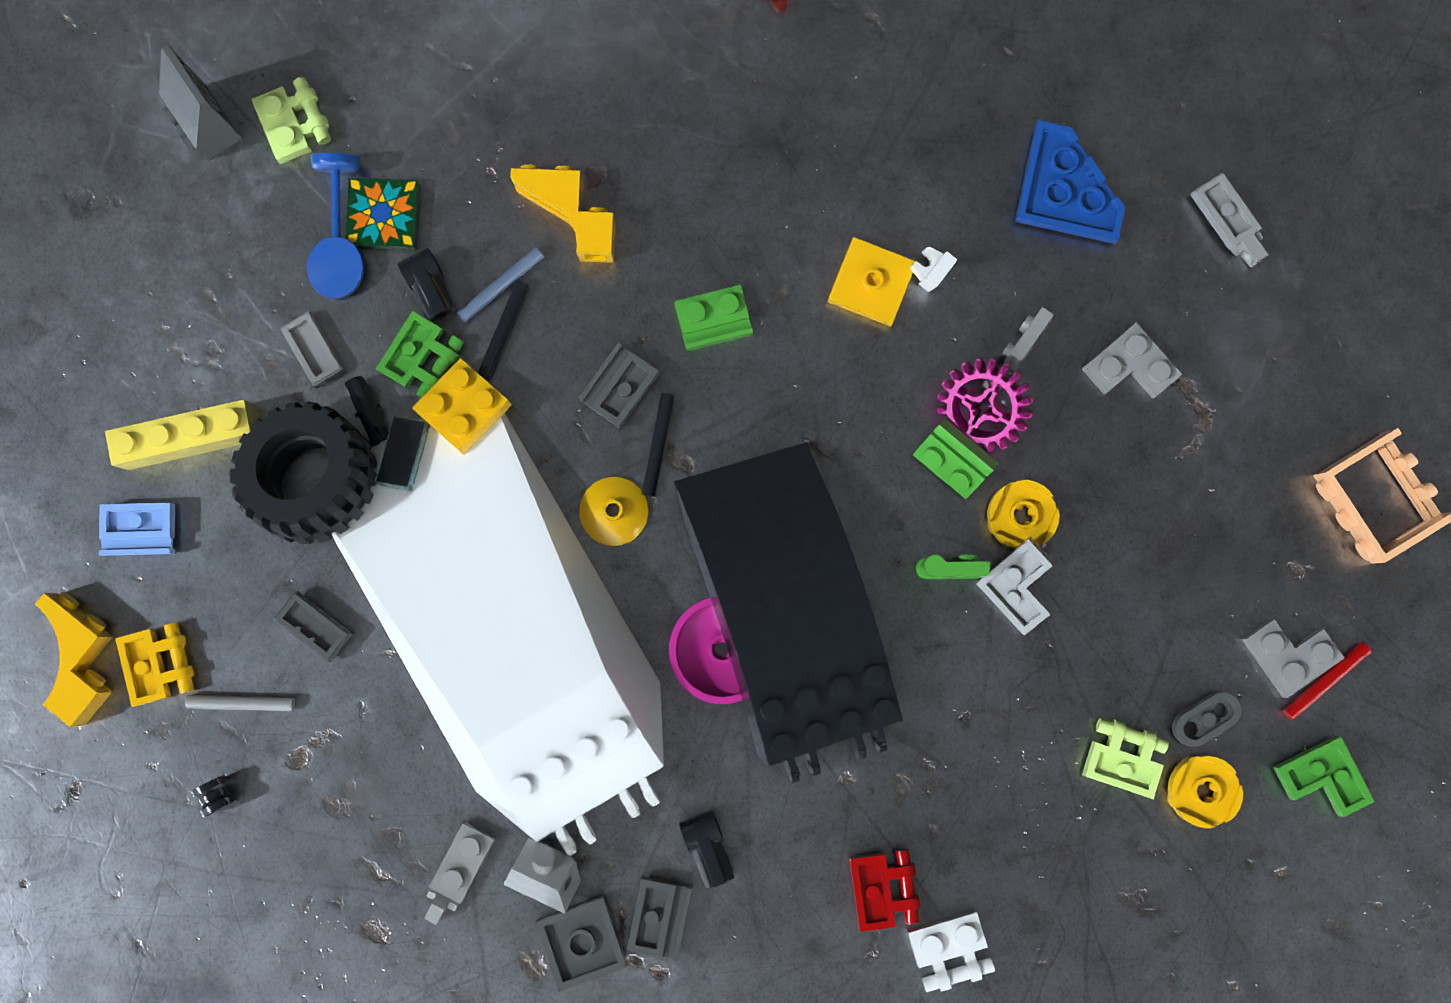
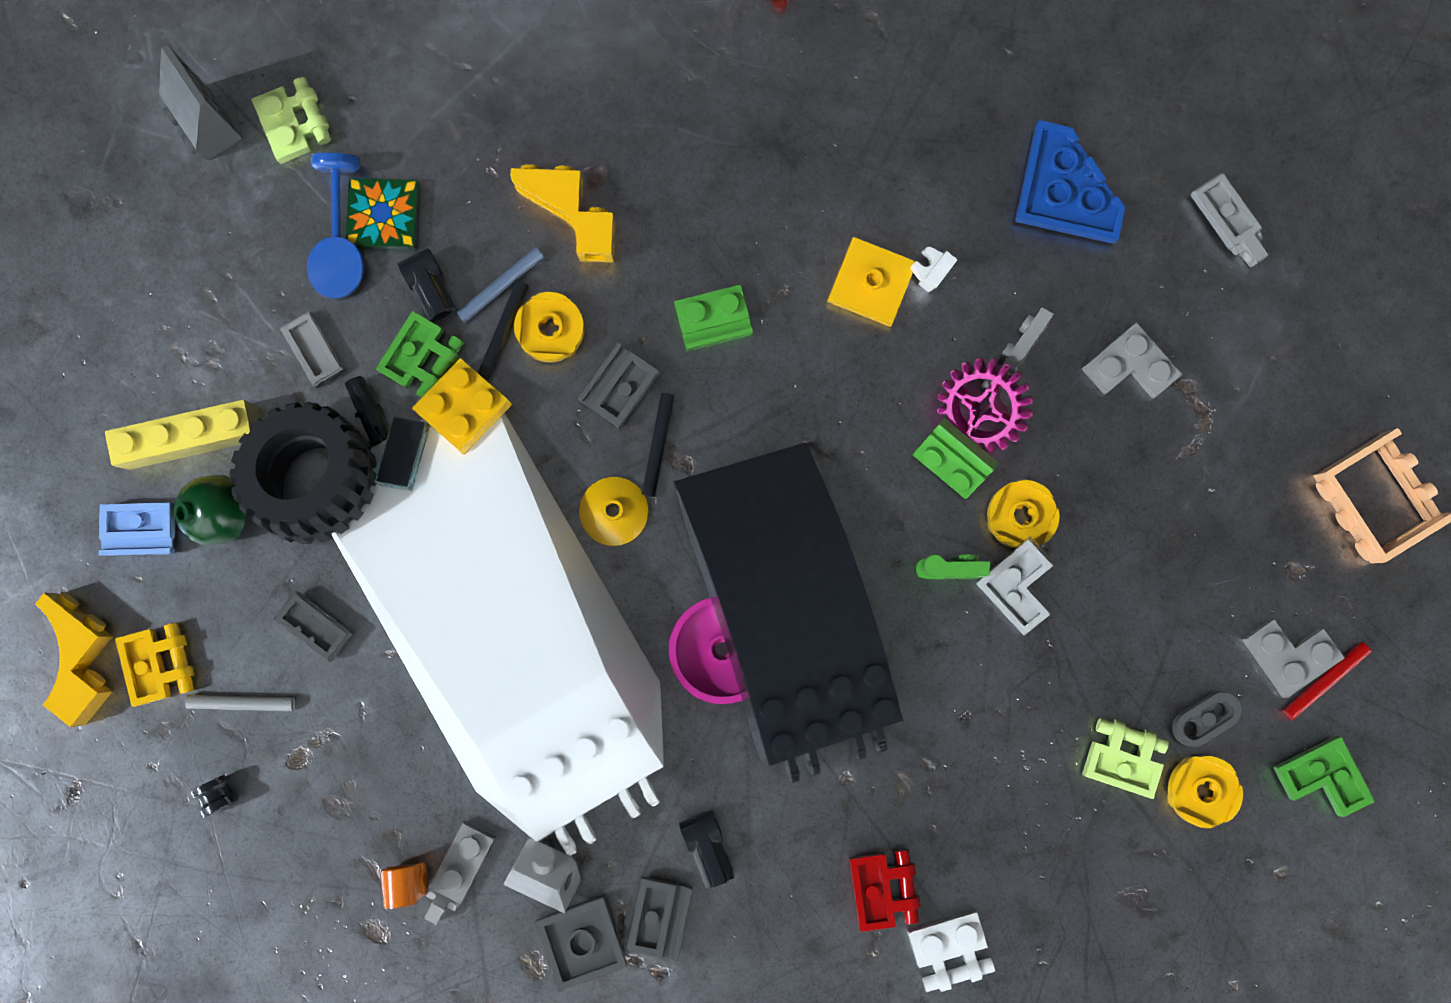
(208, 511): none -> dark green cylinder
(404, 884): none -> orange piece
(536, 313): none -> yellow plate

